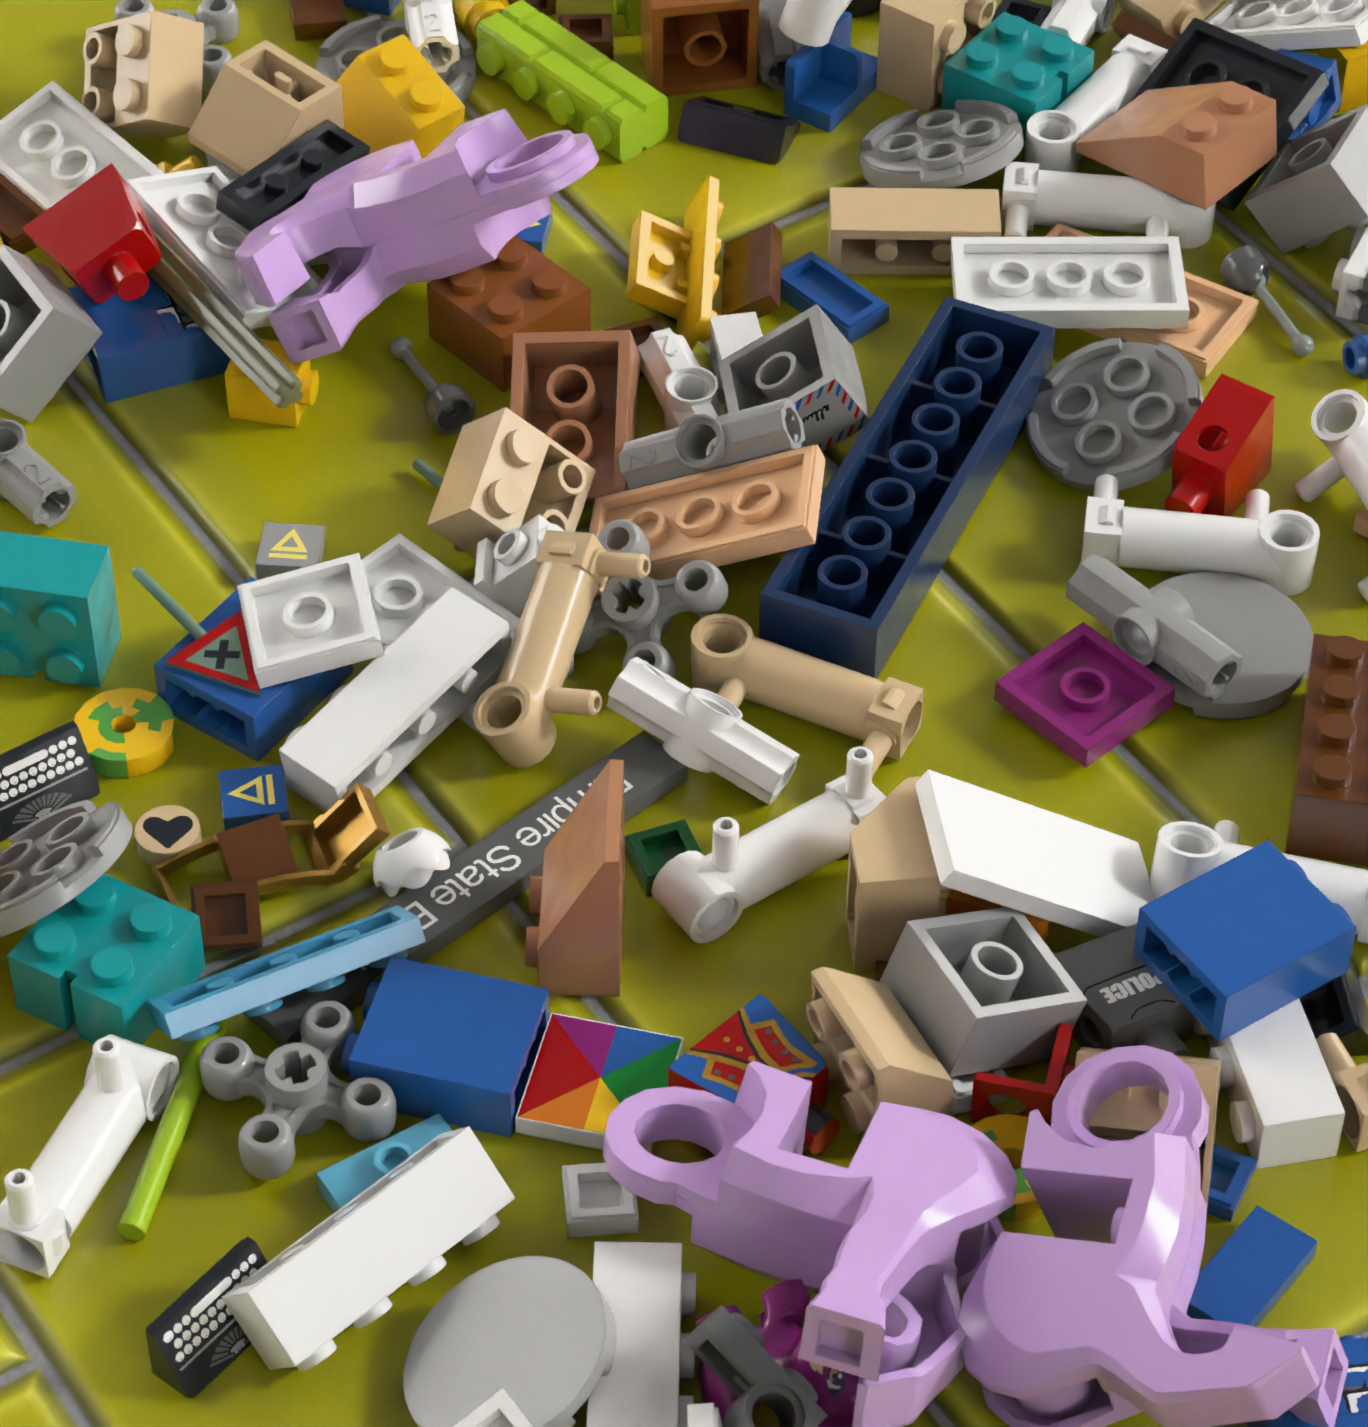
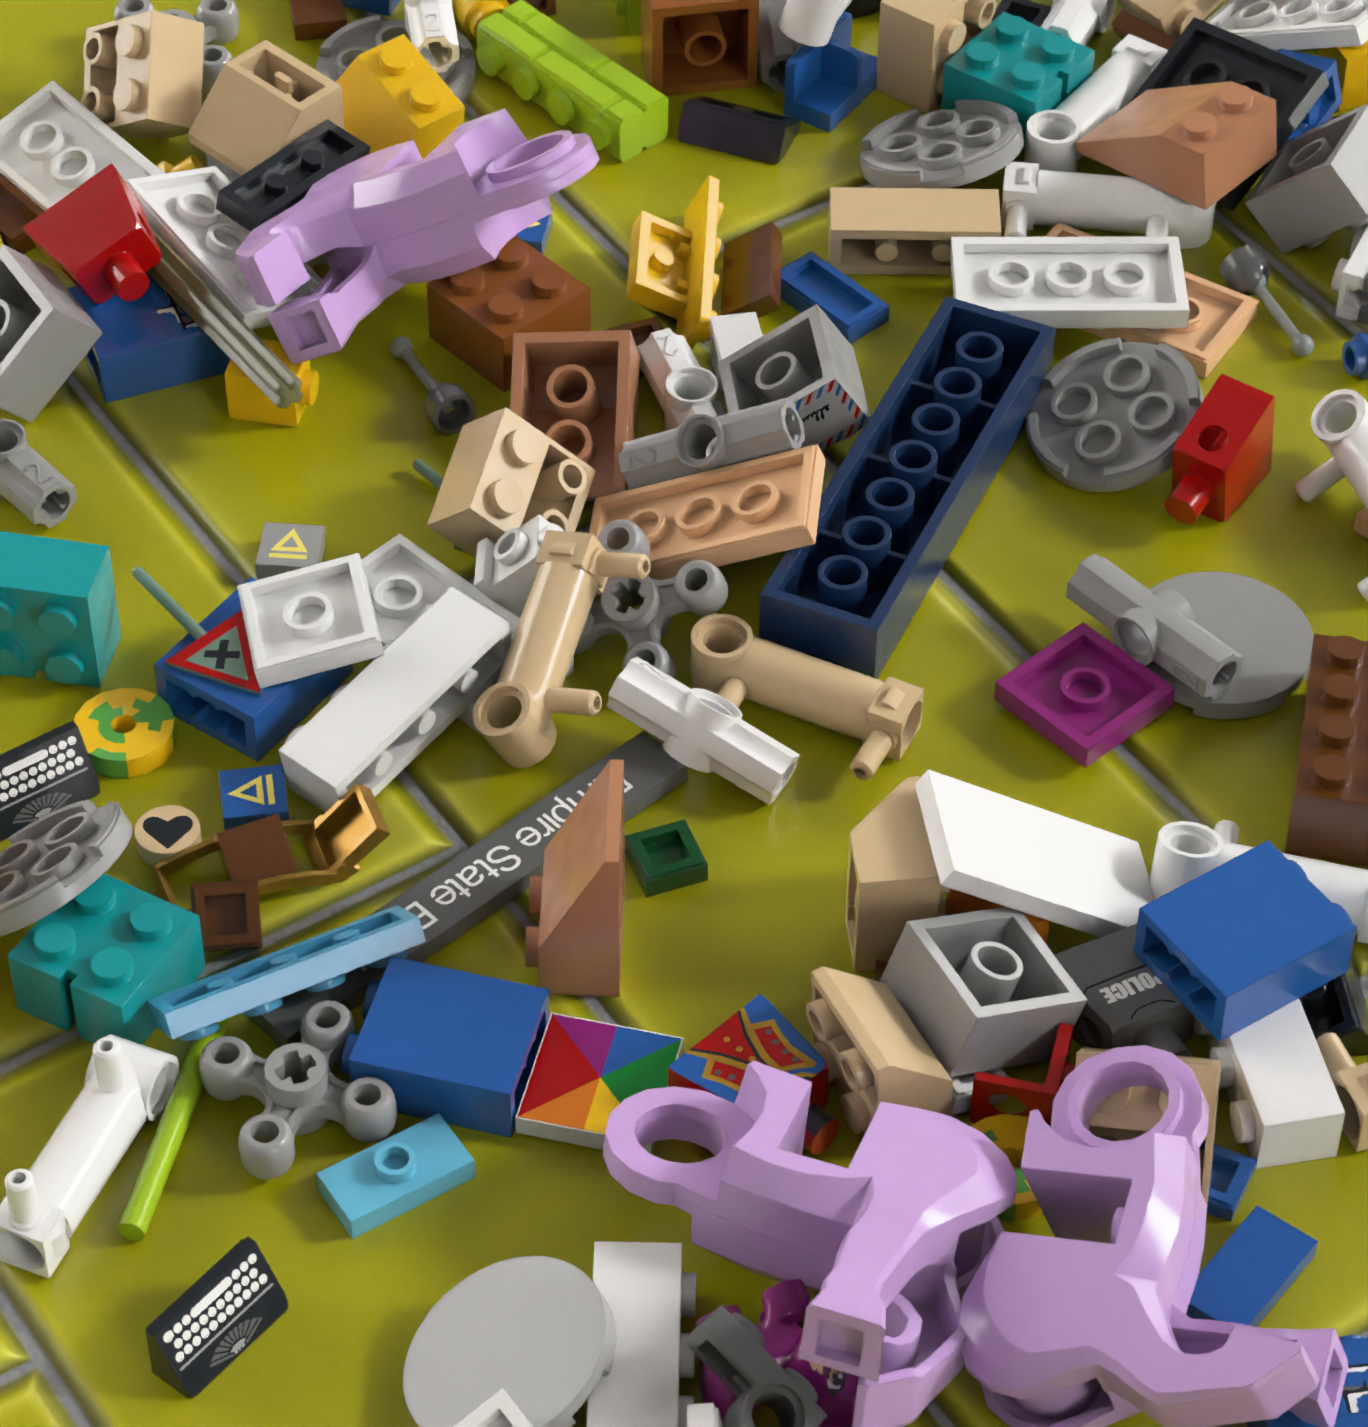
(369, 1250): white brick -> none
(409, 860): white plate -> none
(593, 29): reddish brown tile -> none
(597, 1202): white tile -> none
(712, 890): white piece -> none
(1262, 545): white piece -> none

